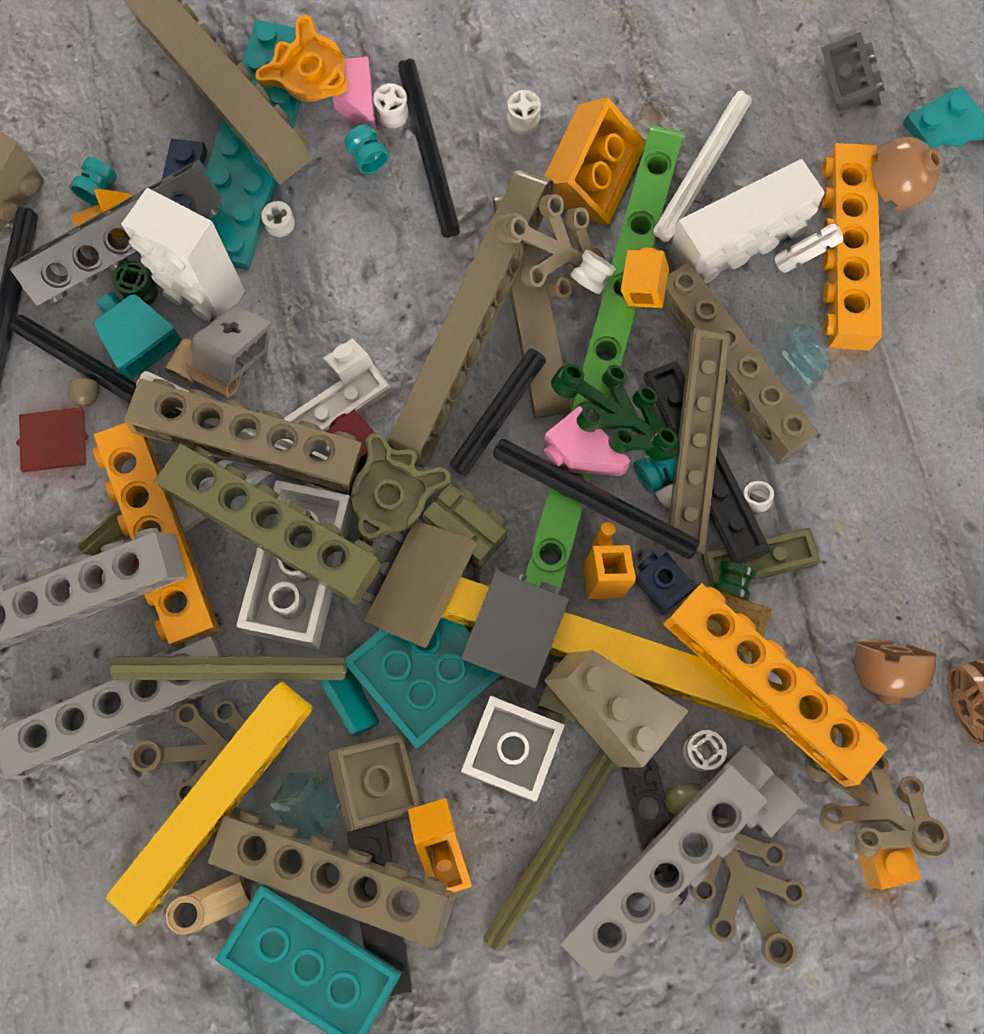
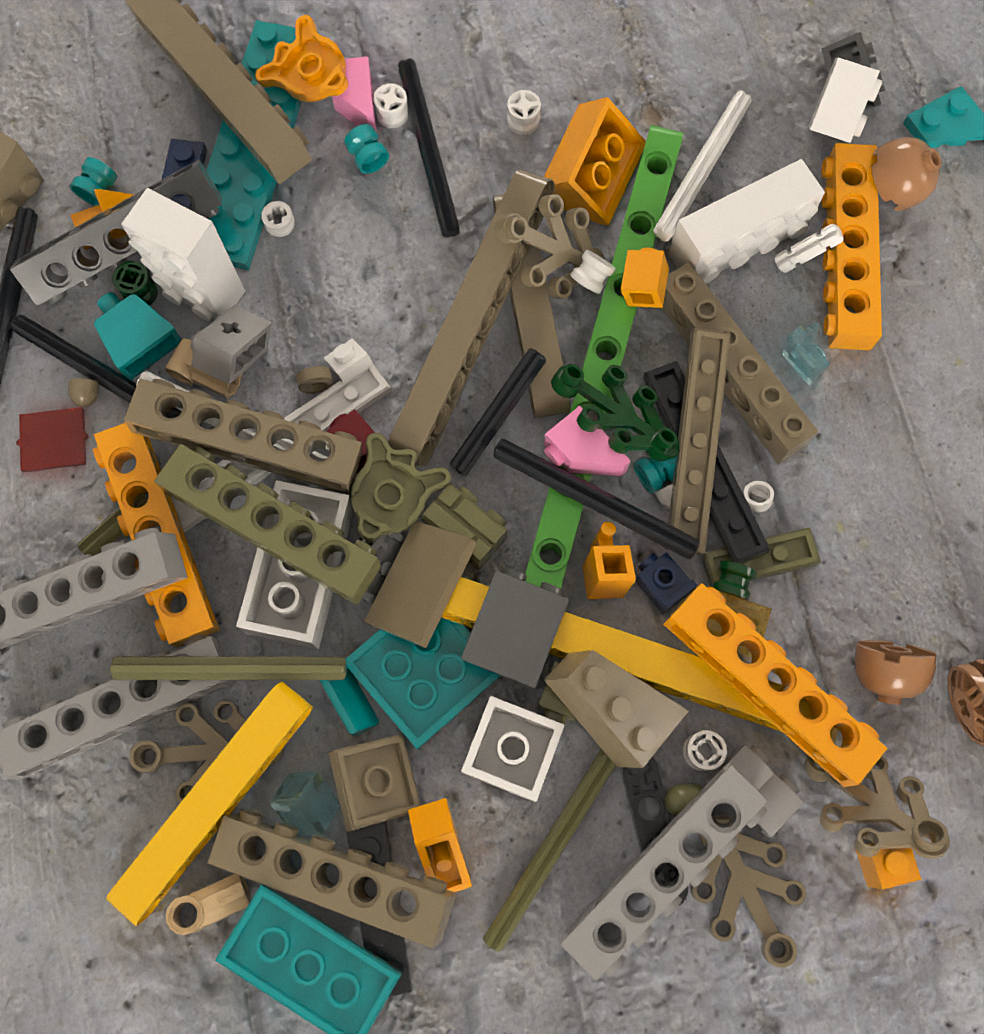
(314, 379): none -> dark tan tile
(844, 100): none -> white brick

